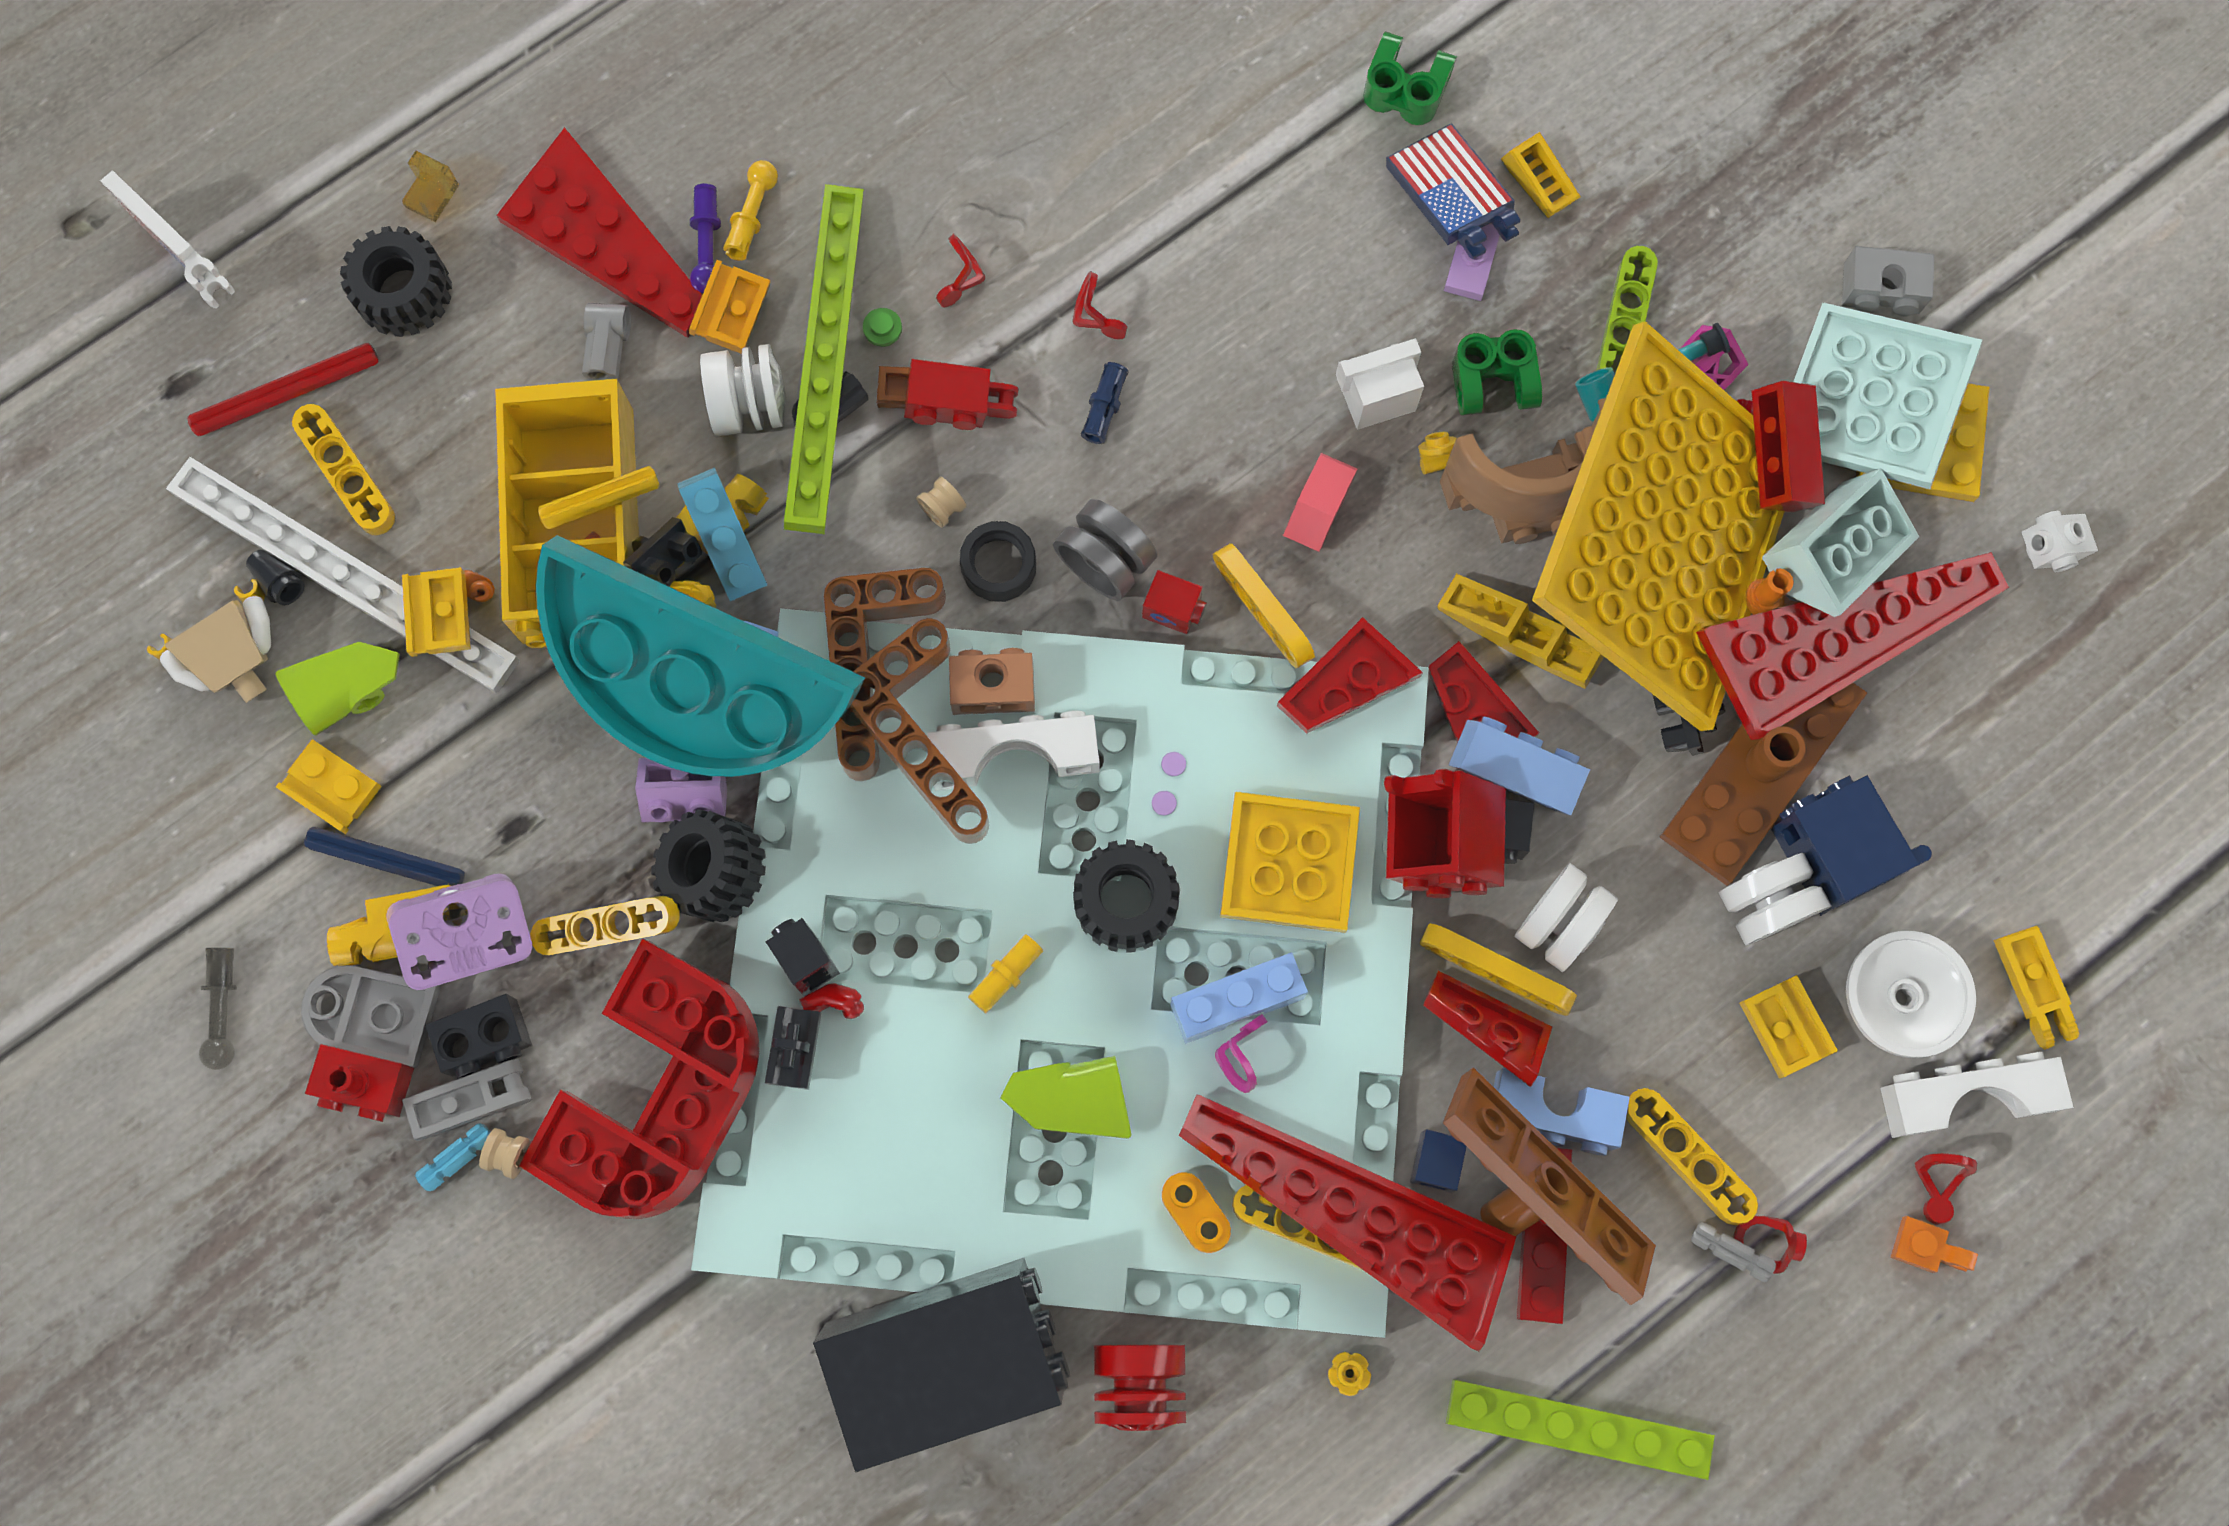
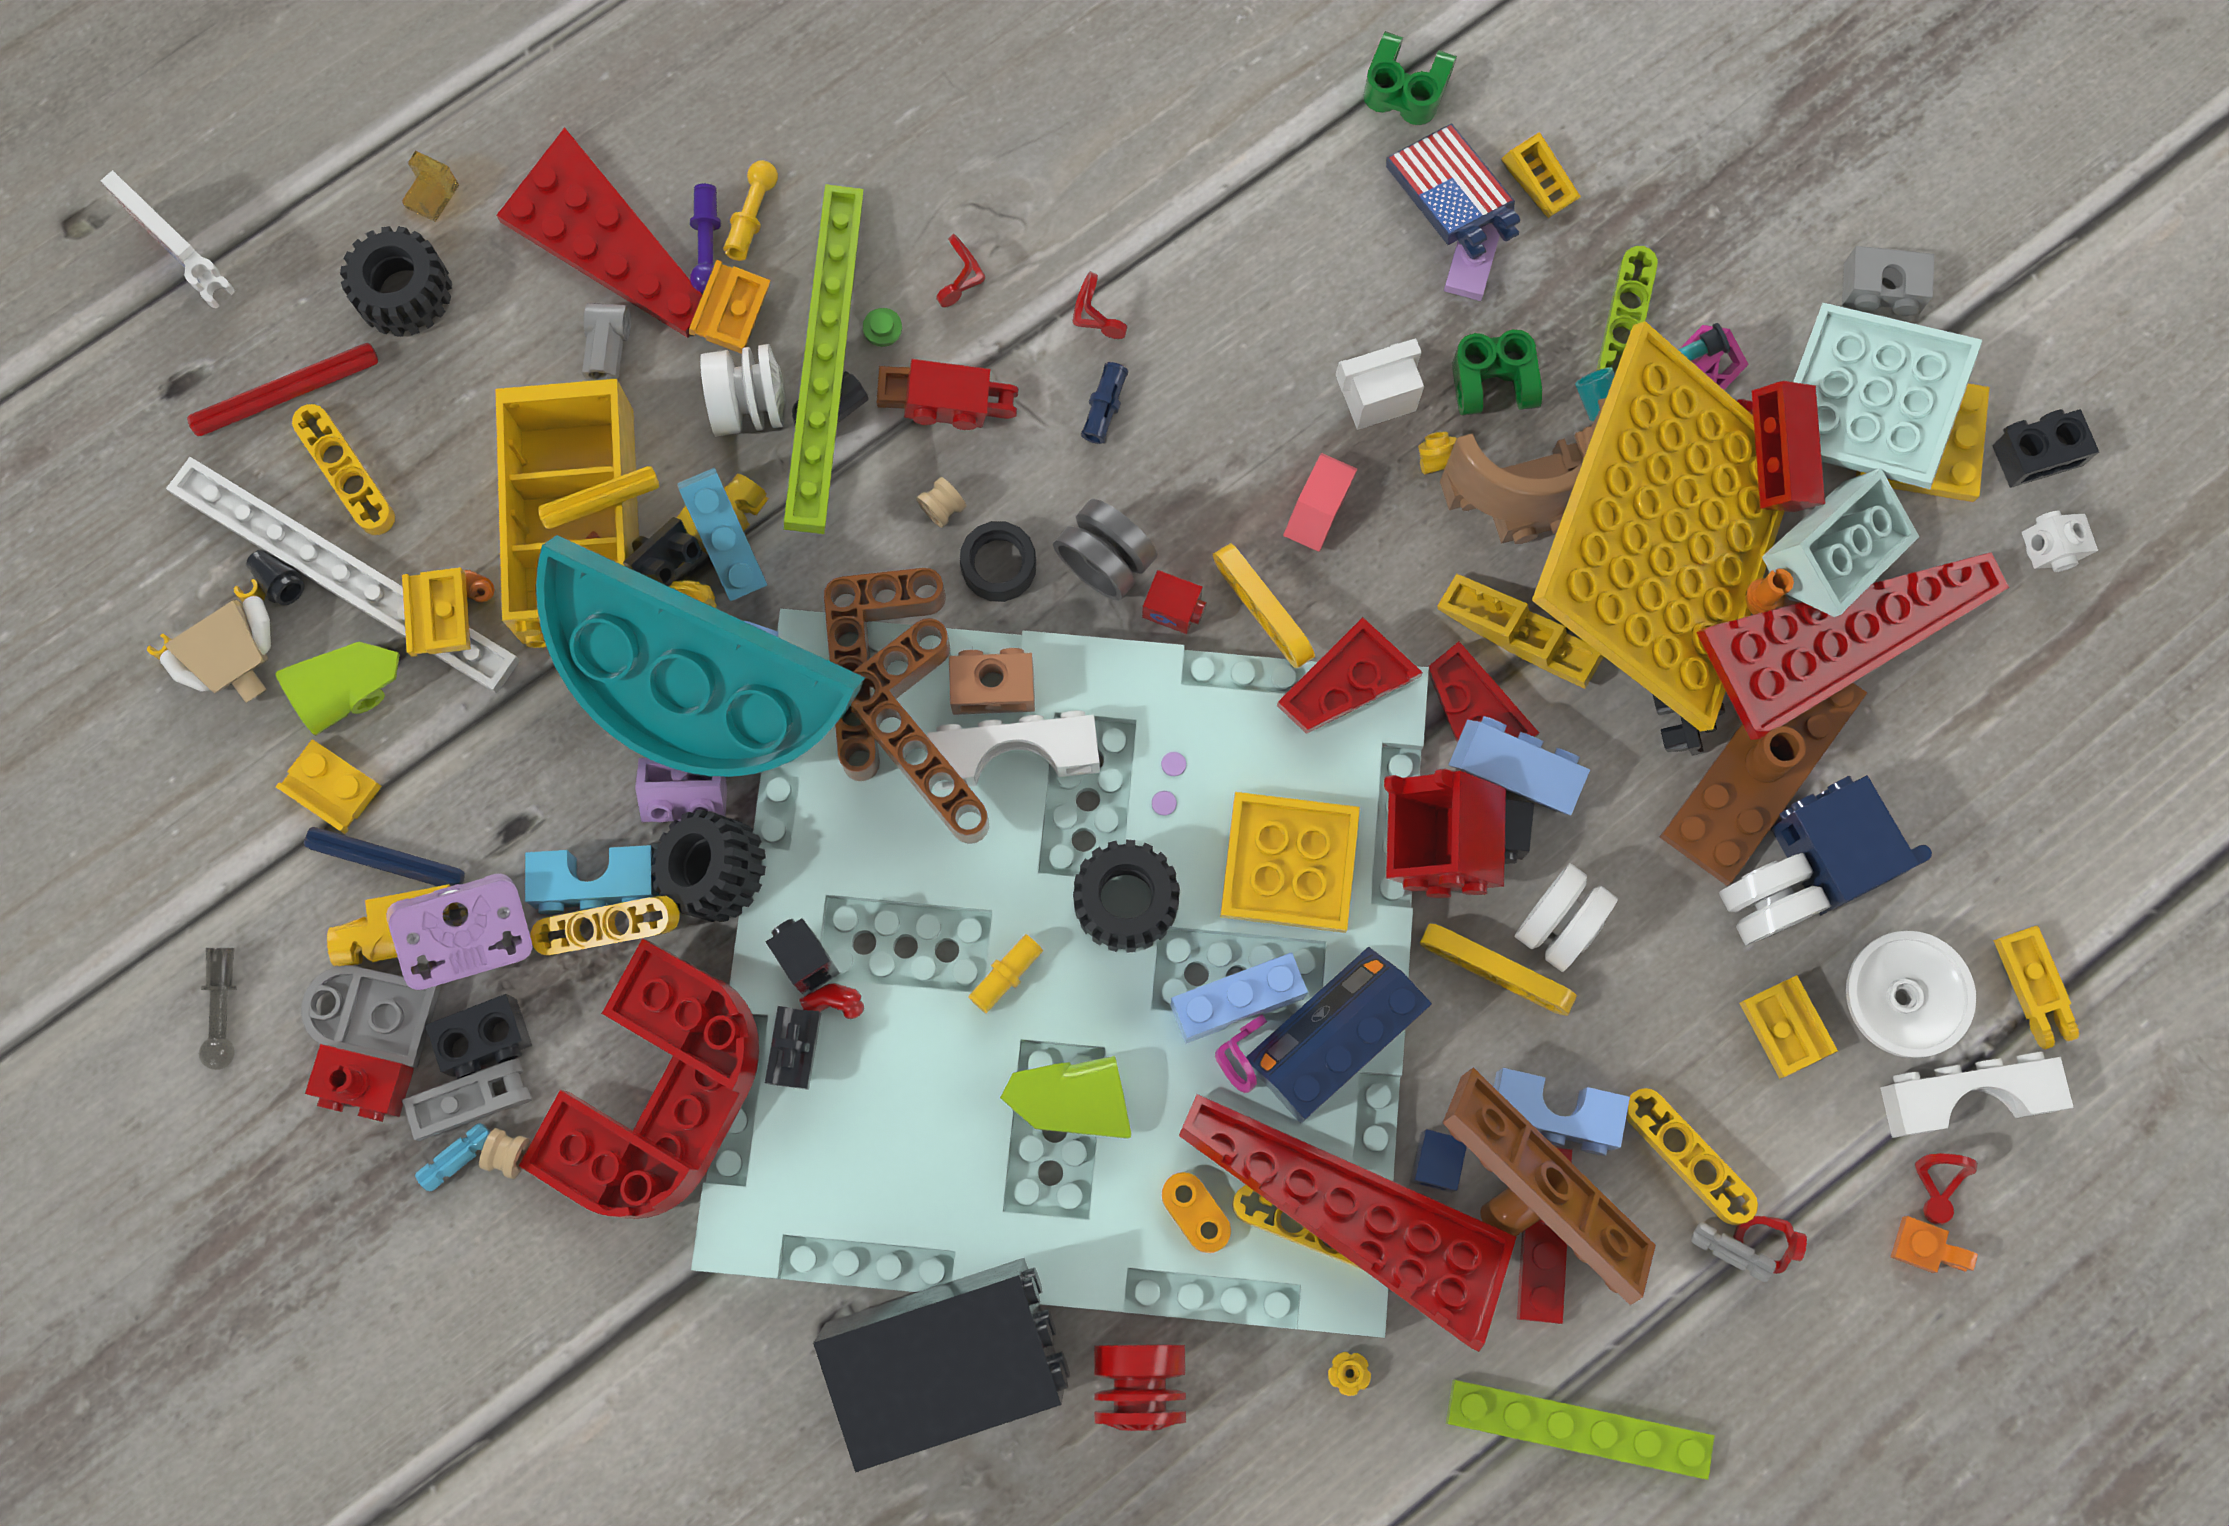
(554, 882): none -> medium azure arch
(1337, 1033): none -> dark blue slope
(1493, 1026): red wing -> none
(2047, 452): none -> black brick

